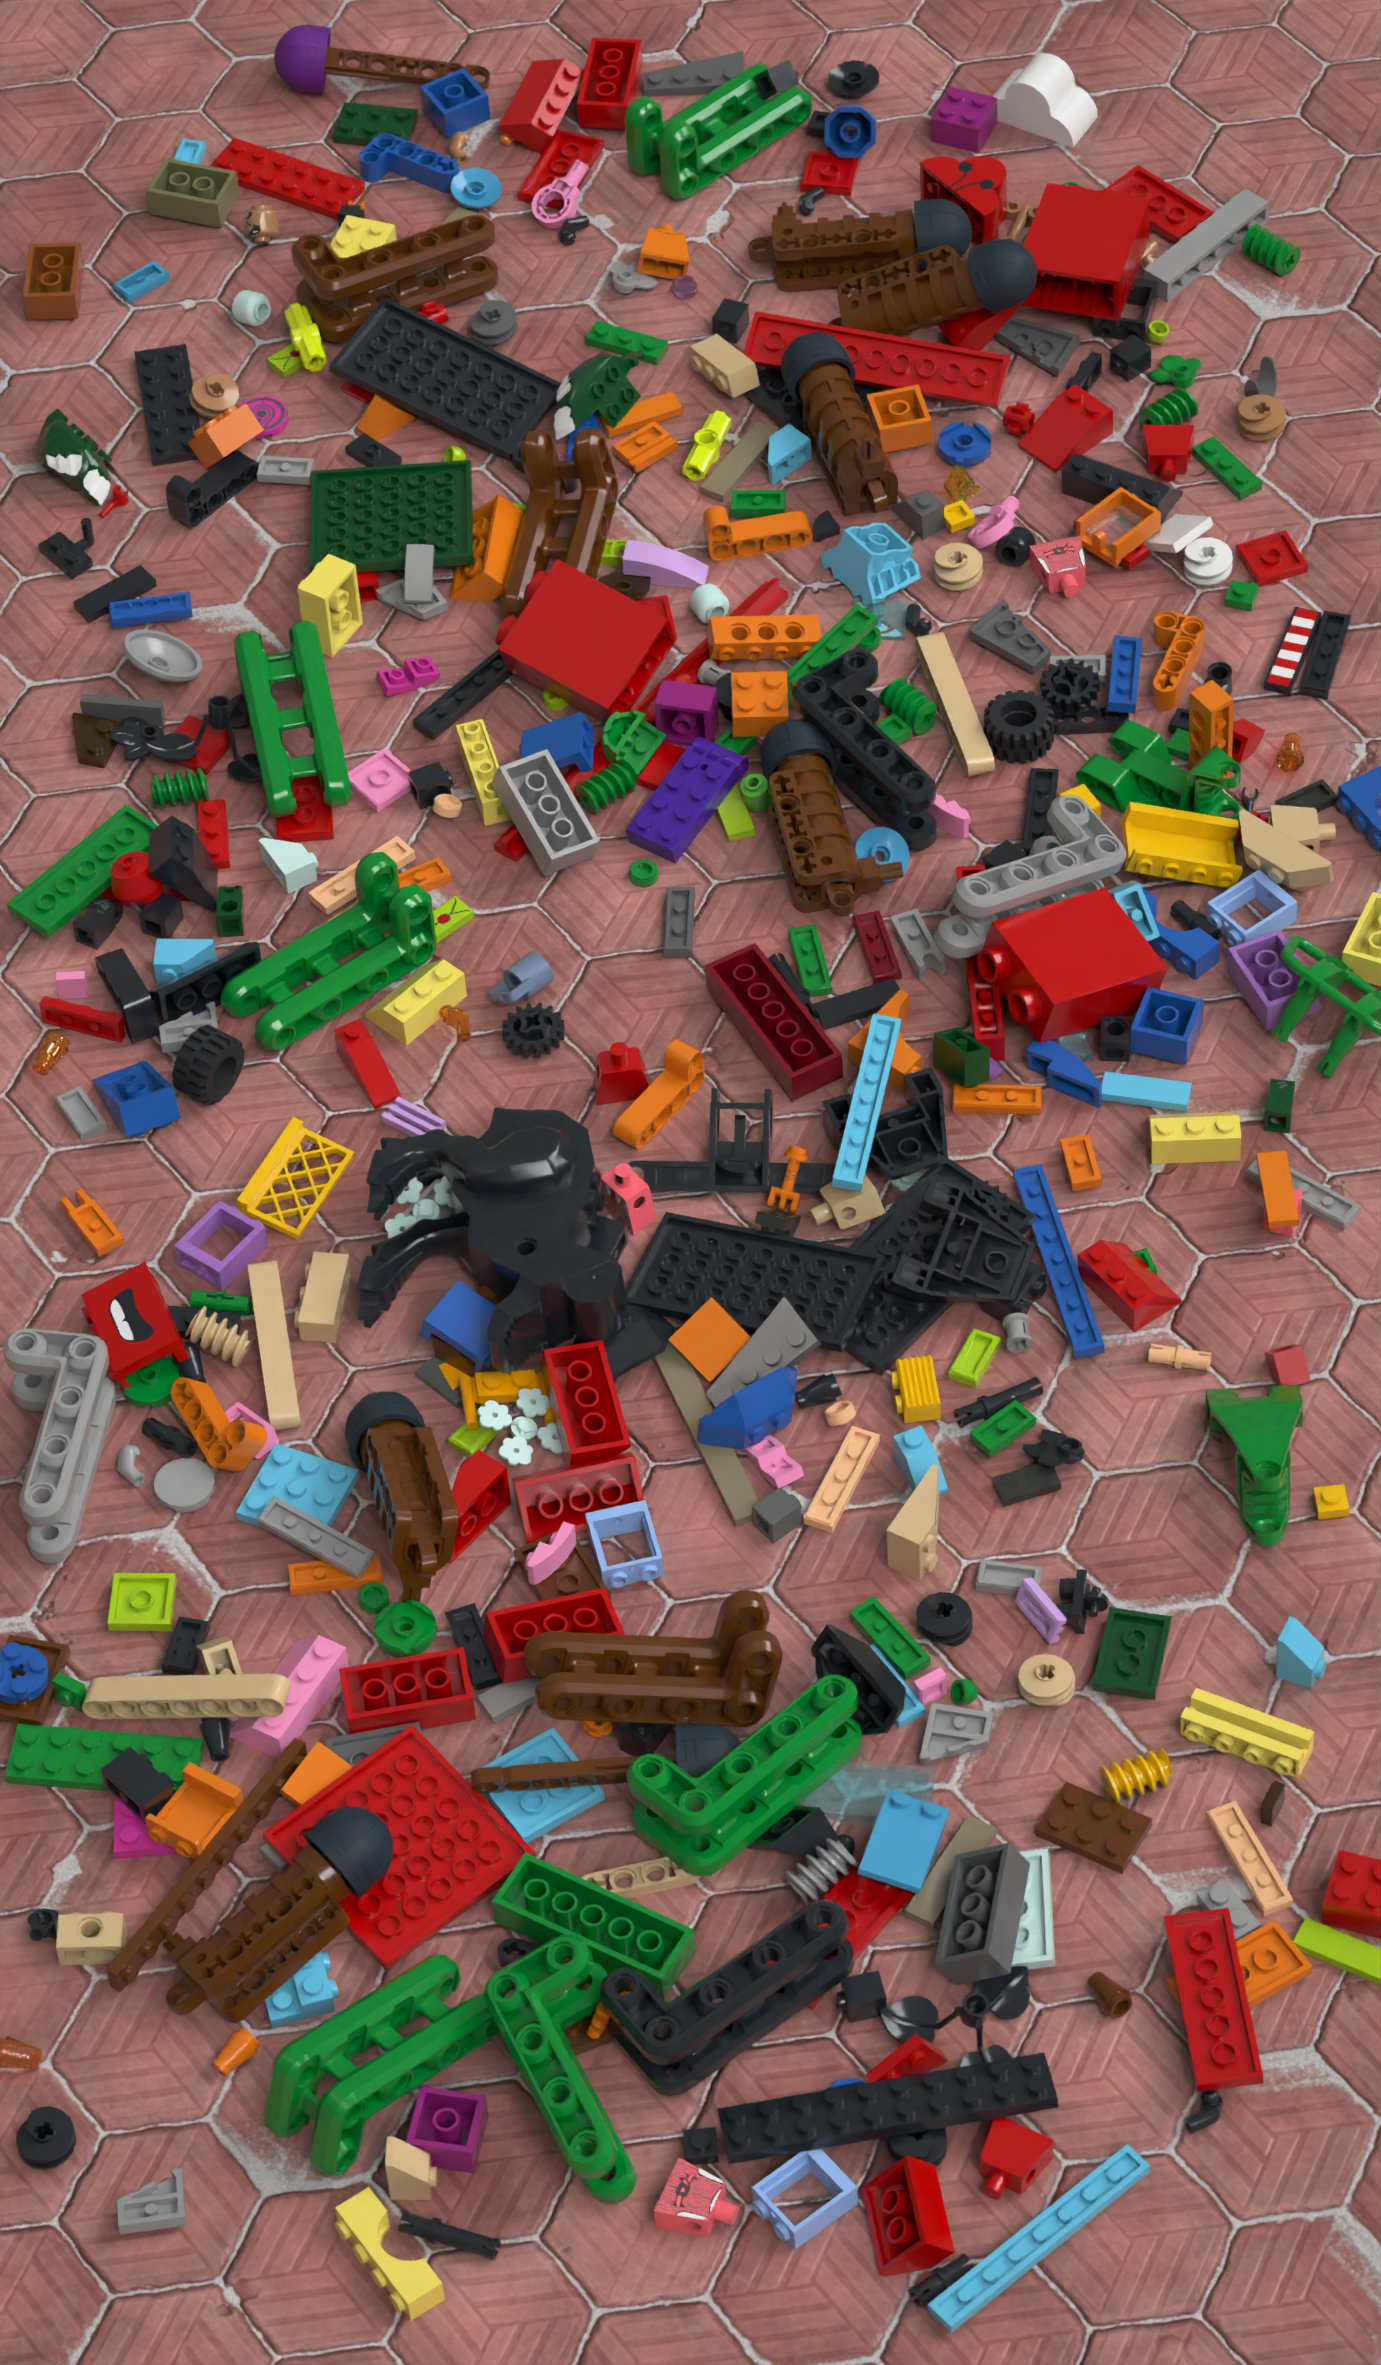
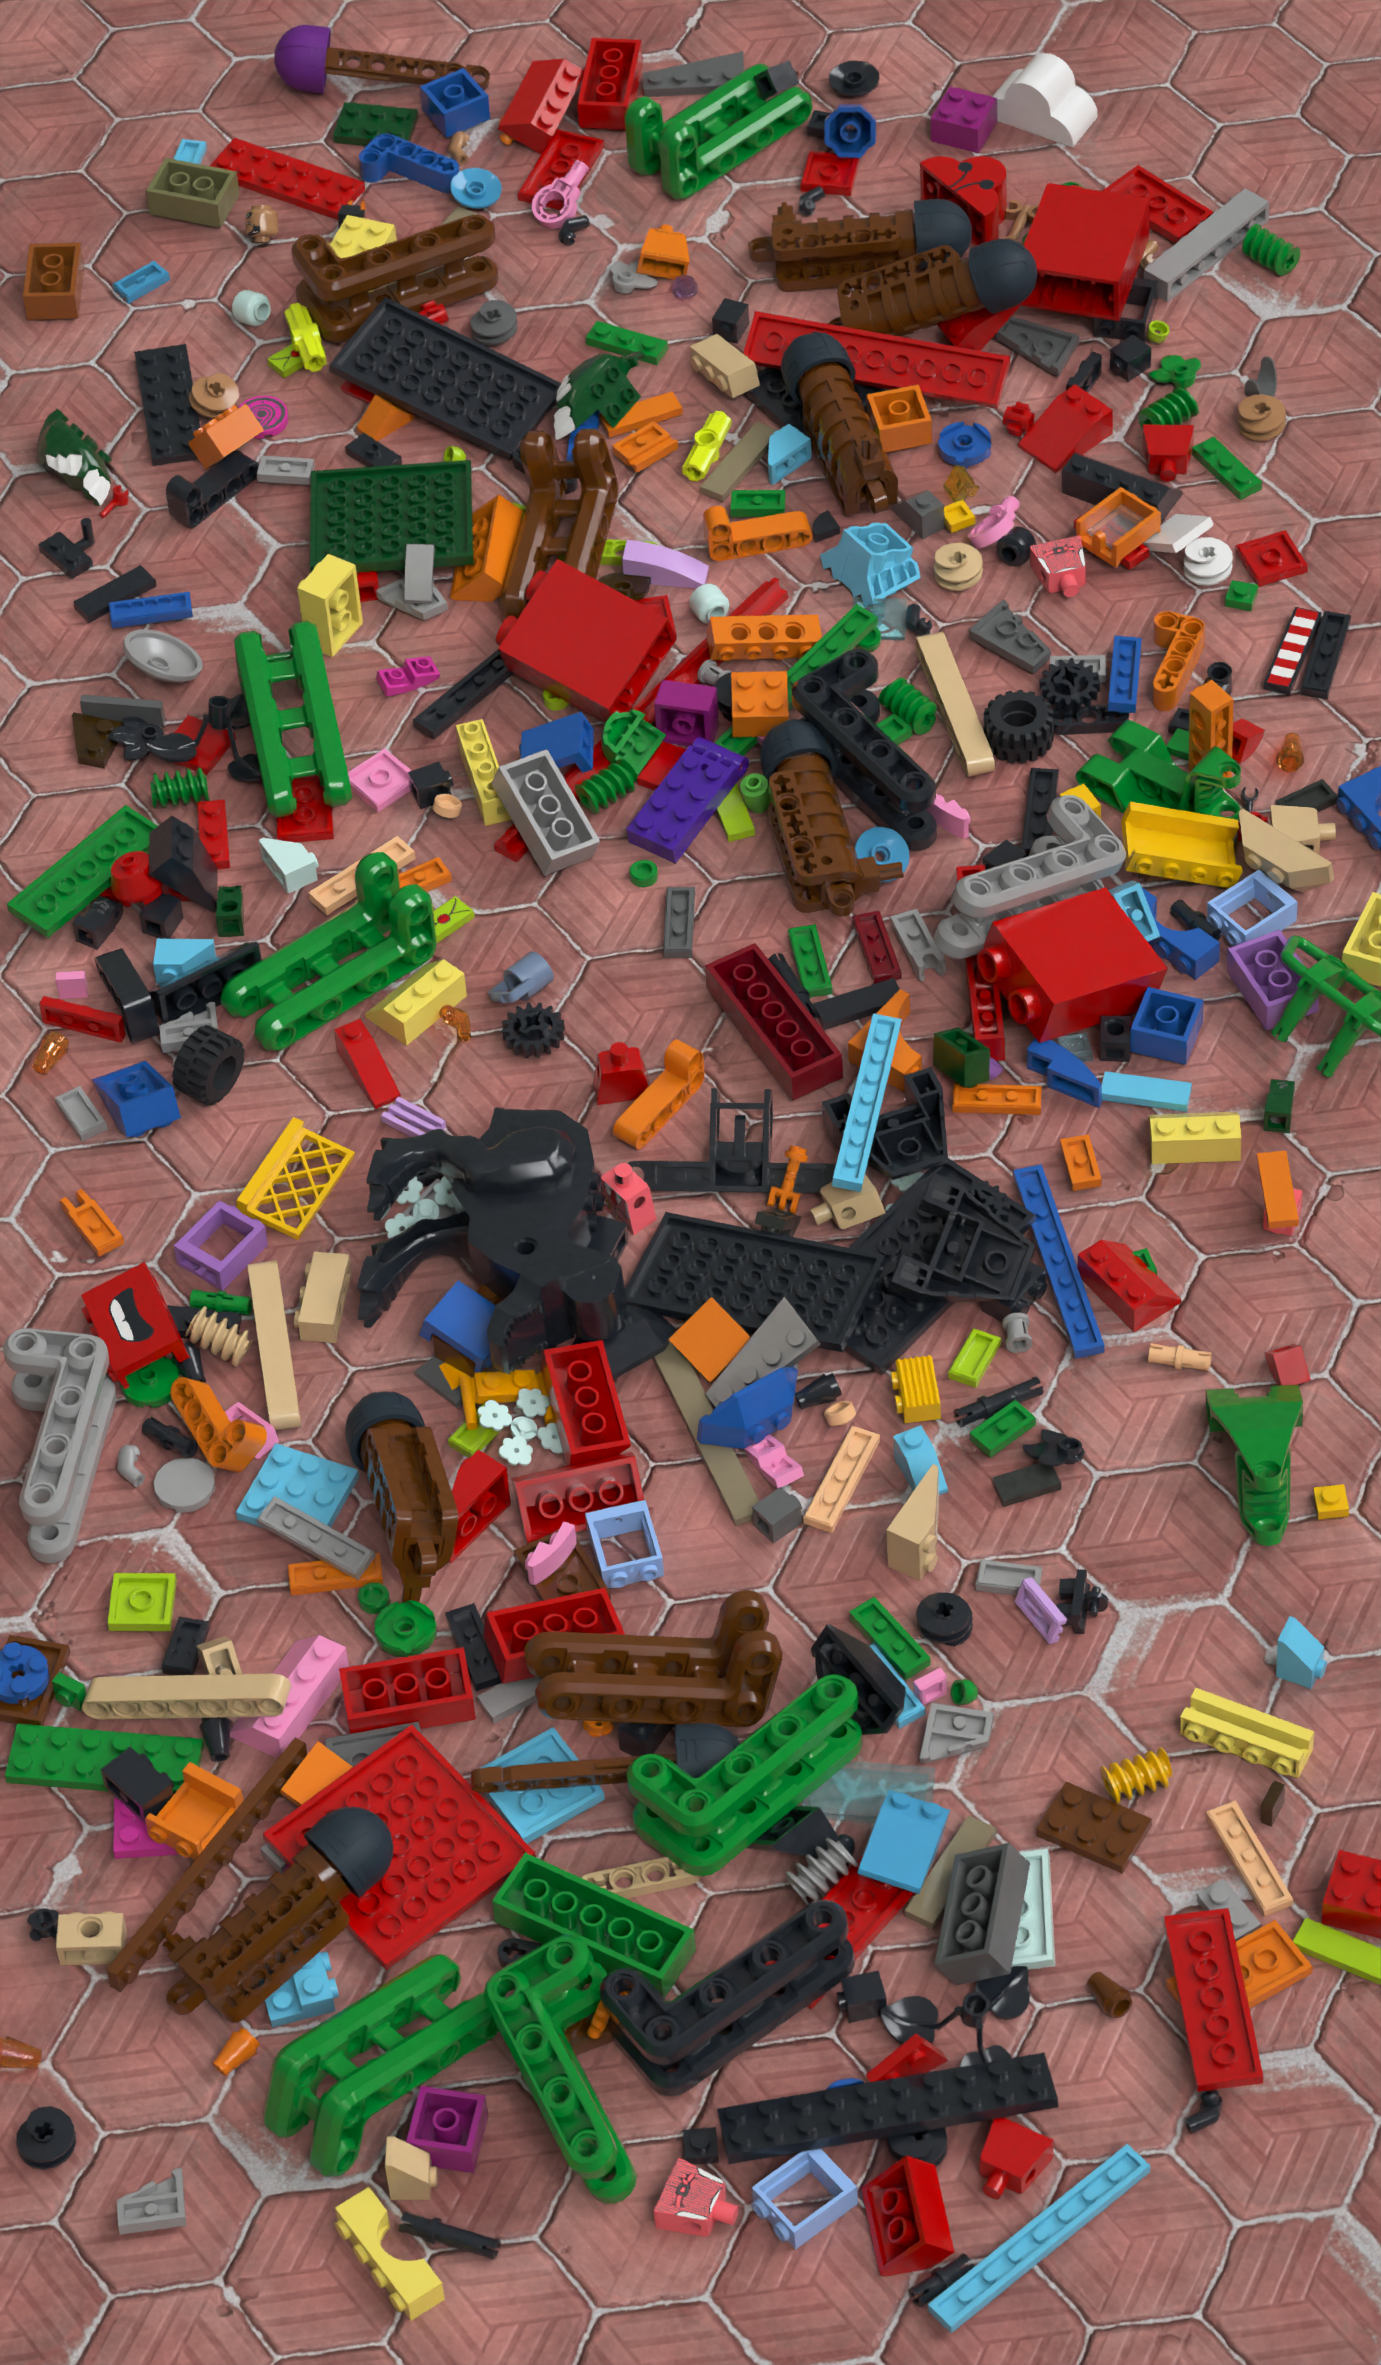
(1046, 1680): tan piece -> none
(1132, 1653): dark green plate -> none
(1317, 1198): light grey tile -> none

